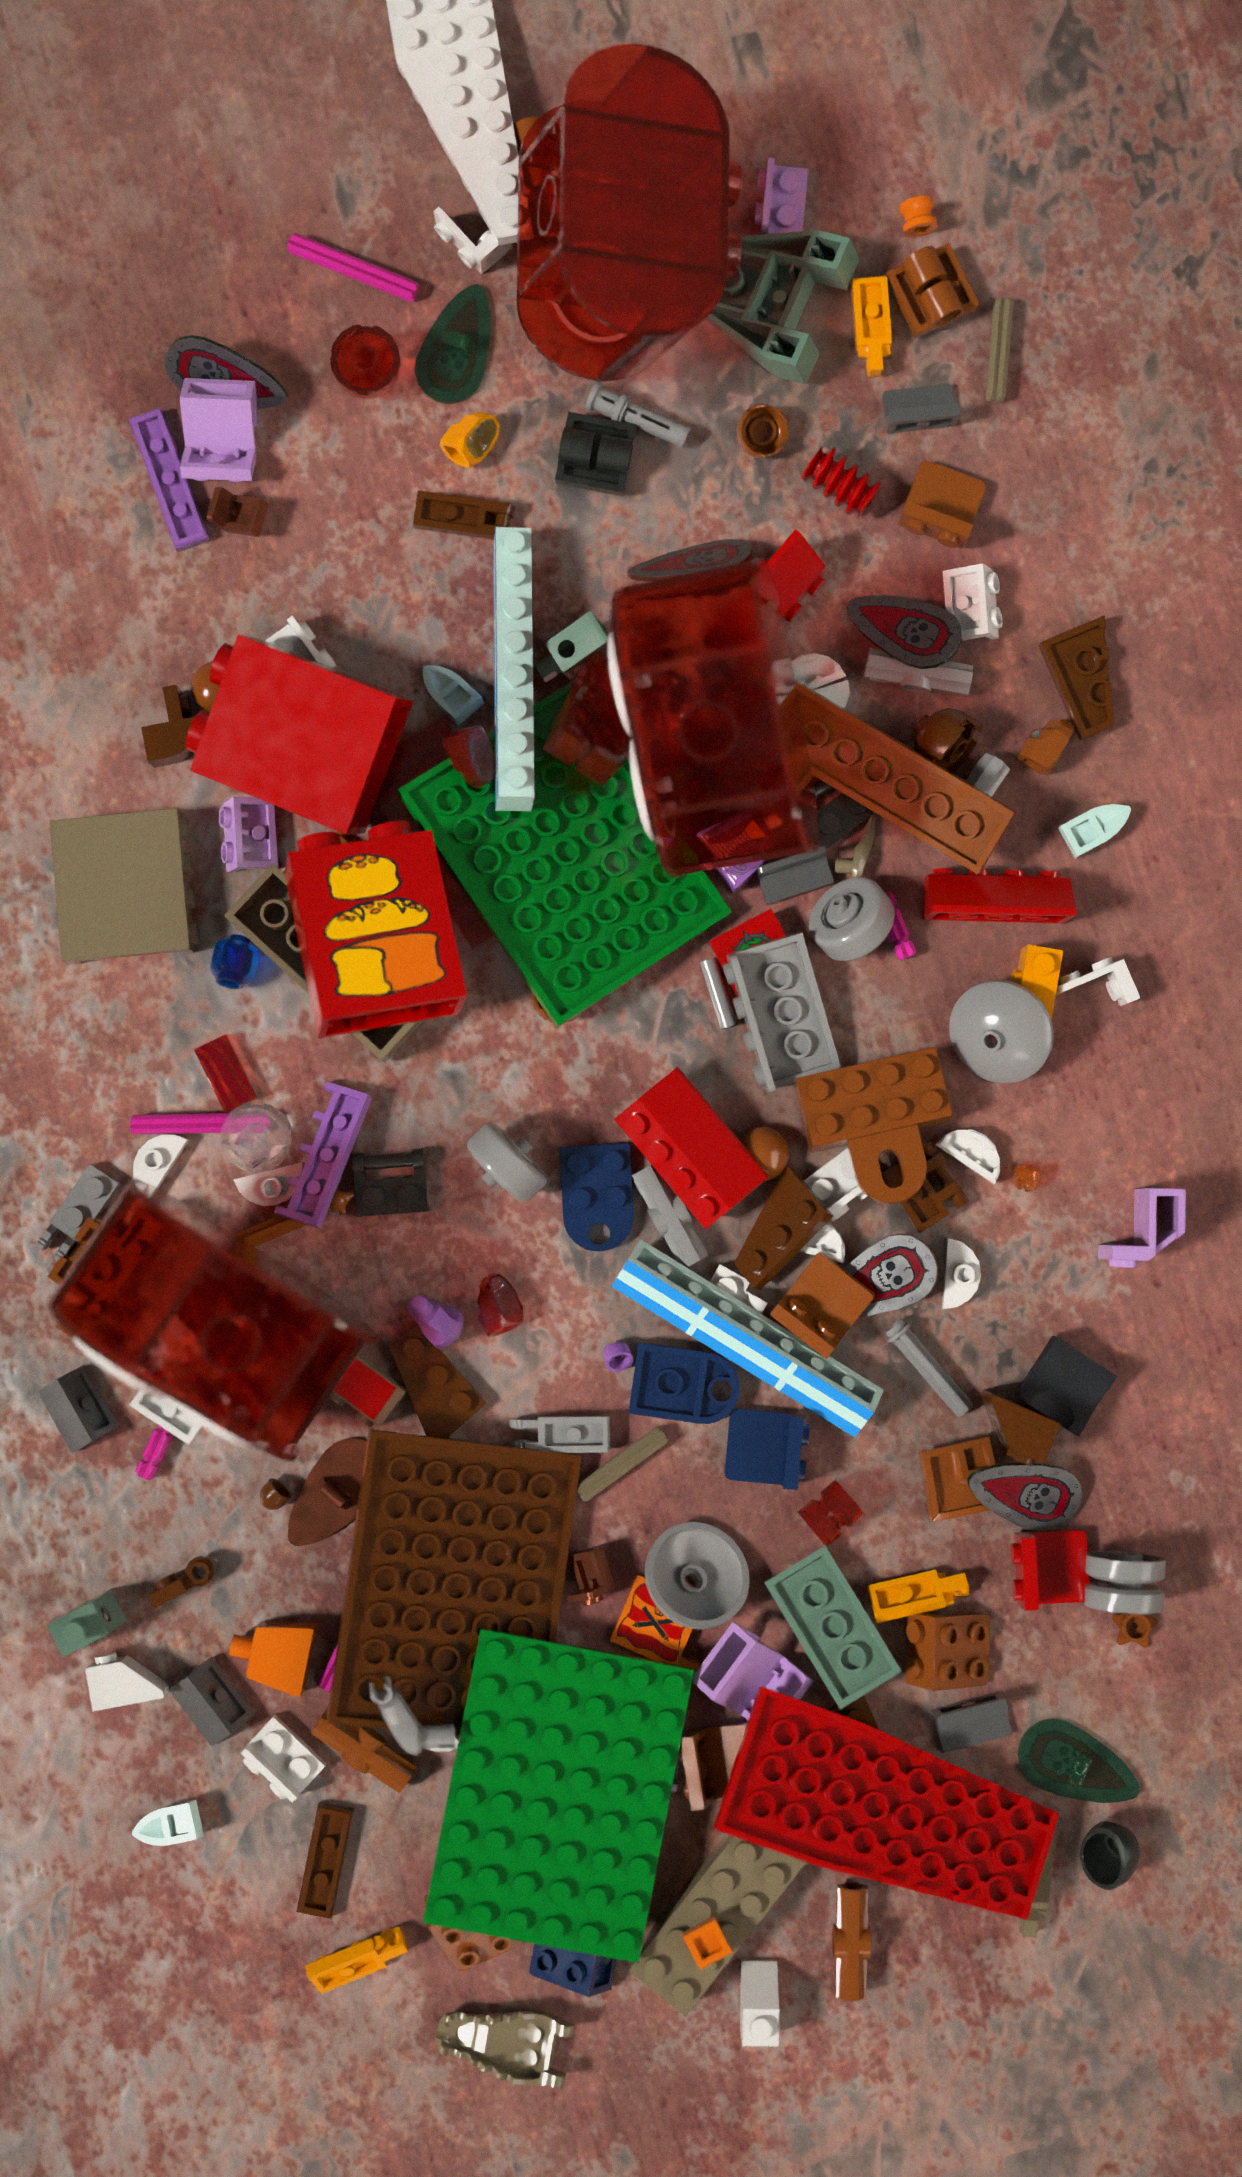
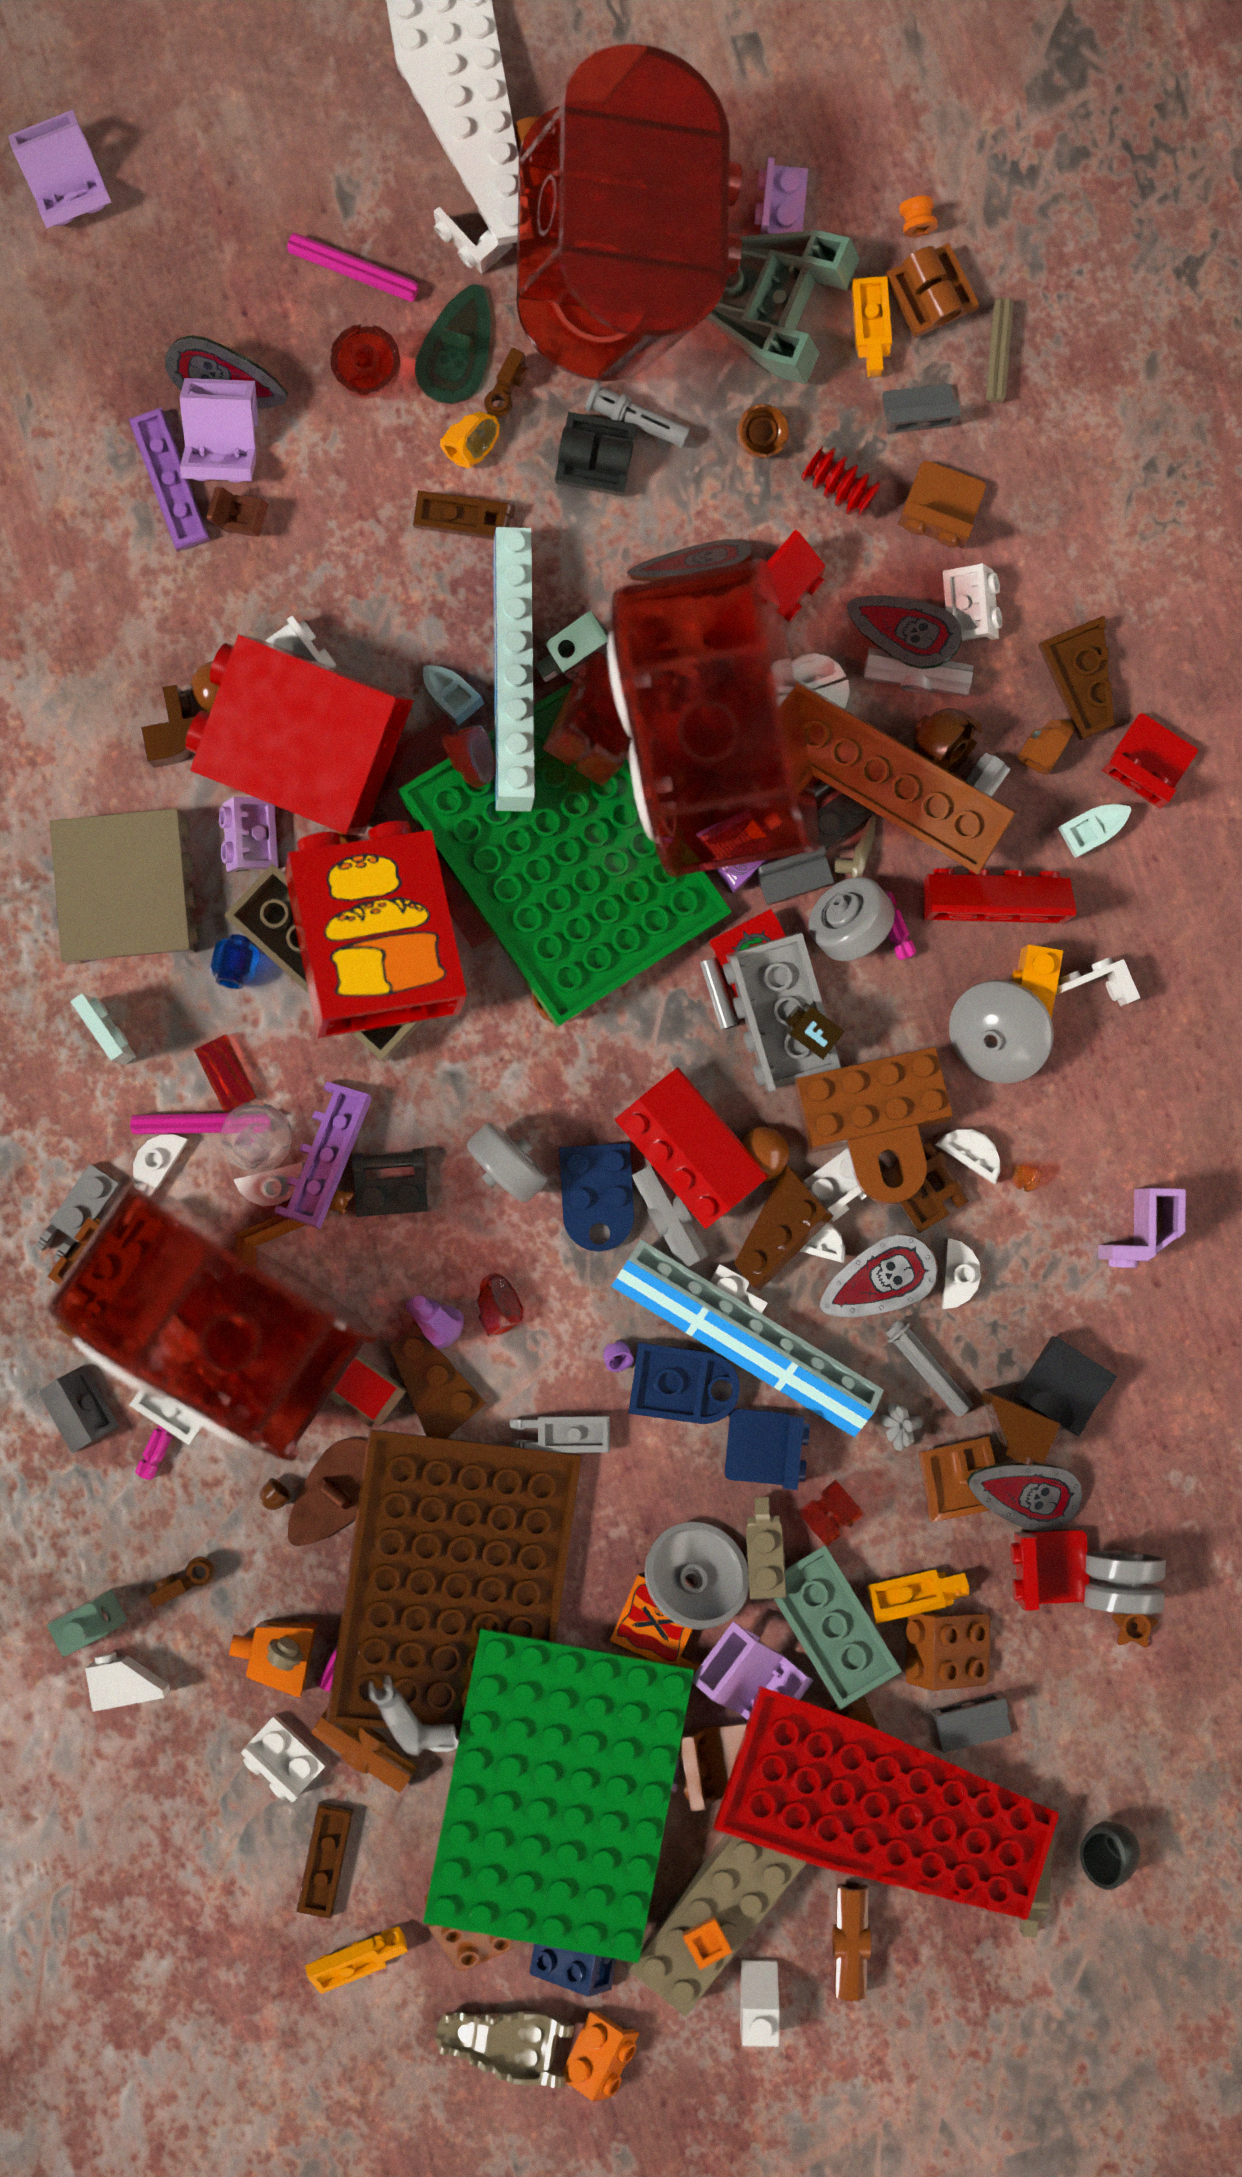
(59, 169): none -> lavender piece
(103, 1029): none -> light aqua plate
(170, 1825): light aqua plate -> none
(211, 1701): dark grey panel -> none
(284, 1653): none -> dark tan plate
(510, 375): none -> reddish brown plate
(592, 1576): copper bracket -> none
(599, 2057): none -> orange bracket
(621, 1463): dark tan axle -> none
(765, 1553): none -> dark tan hinge
(813, 1030): none -> dark brown brick
(822, 1304): dark orange bracket -> none
(900, 1426): none -> light grey plant
(1074, 1764): clear green shield -> none
(1150, 760): none -> red bracket

